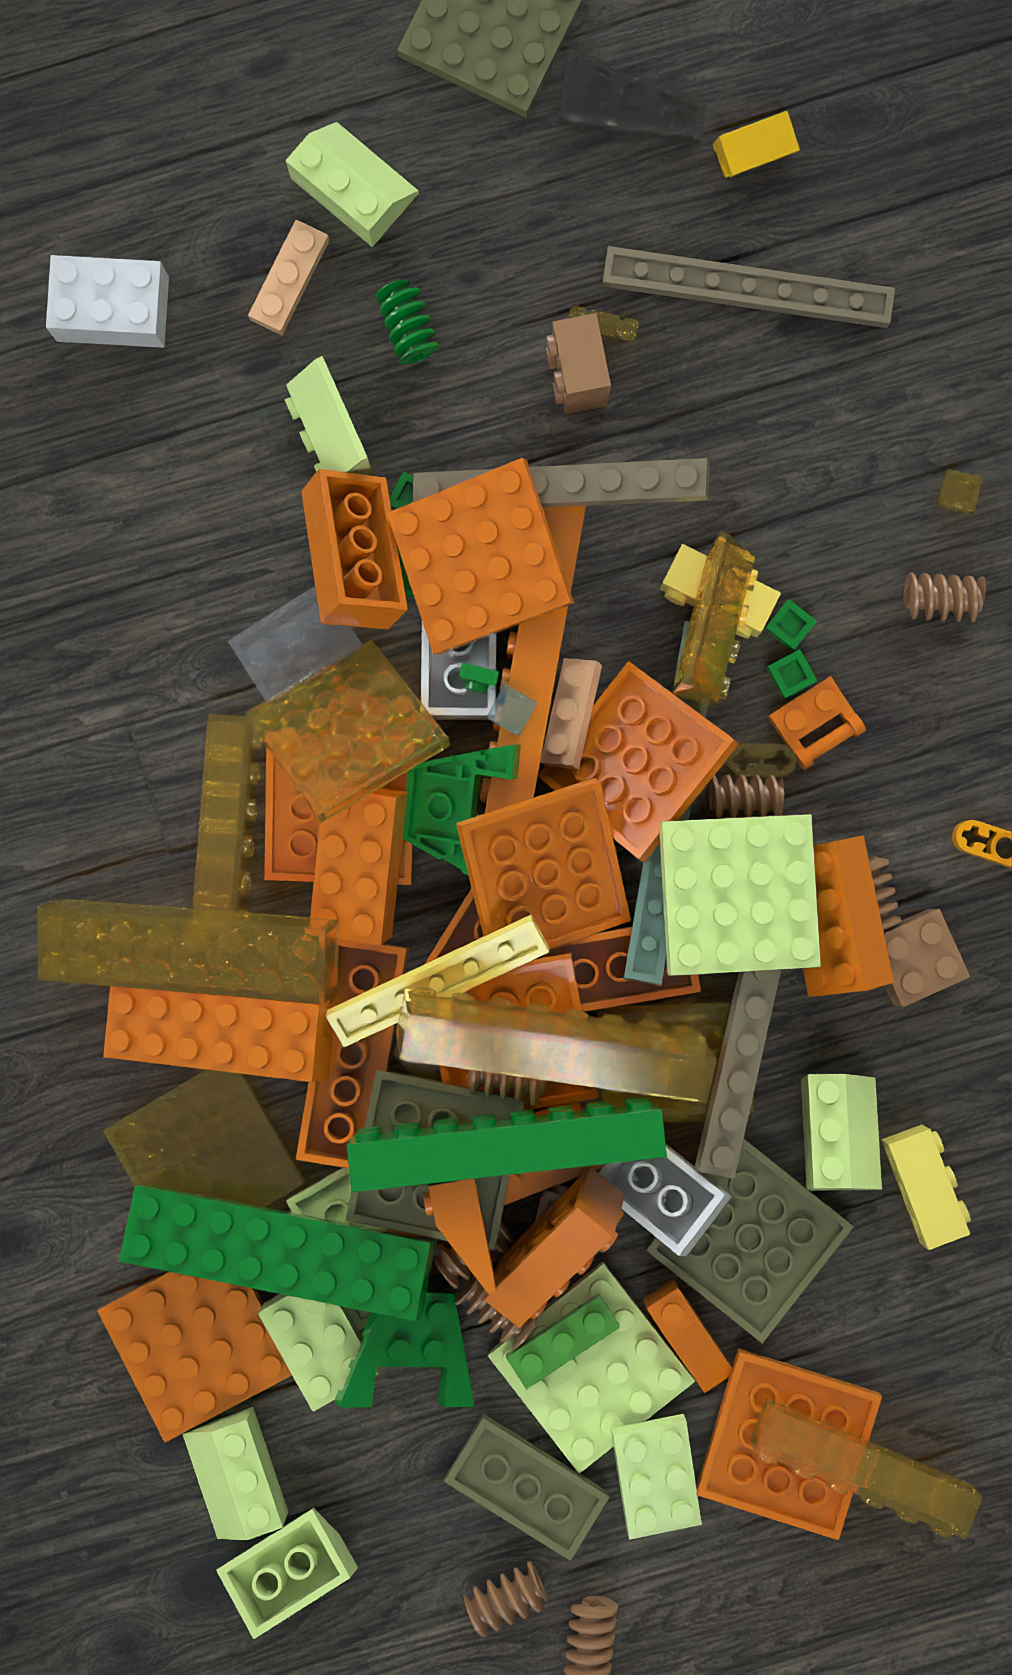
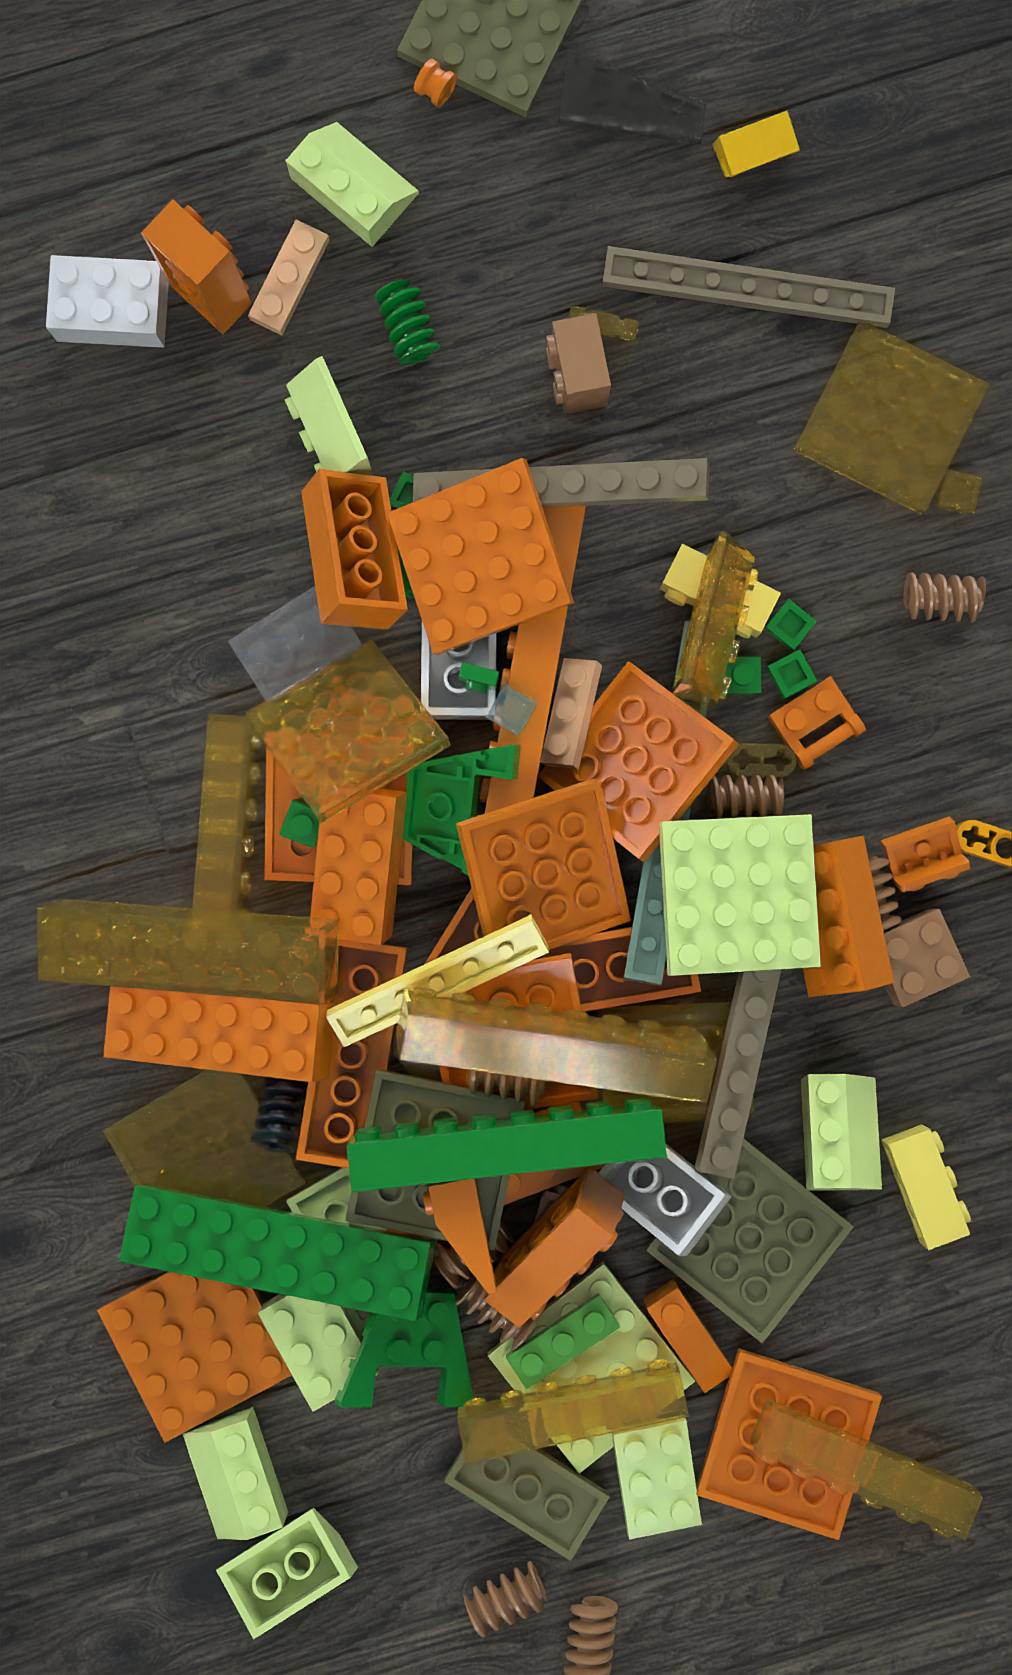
(198, 265): none -> orange brick
(278, 1114): none -> black piece
(301, 824): none -> green plate
(435, 83): none -> orange wheel
(571, 1411): none -> clear yellow brick
(744, 676): none -> green plate
(891, 417): none -> clear yellow plate
(924, 855): none -> orange bracket

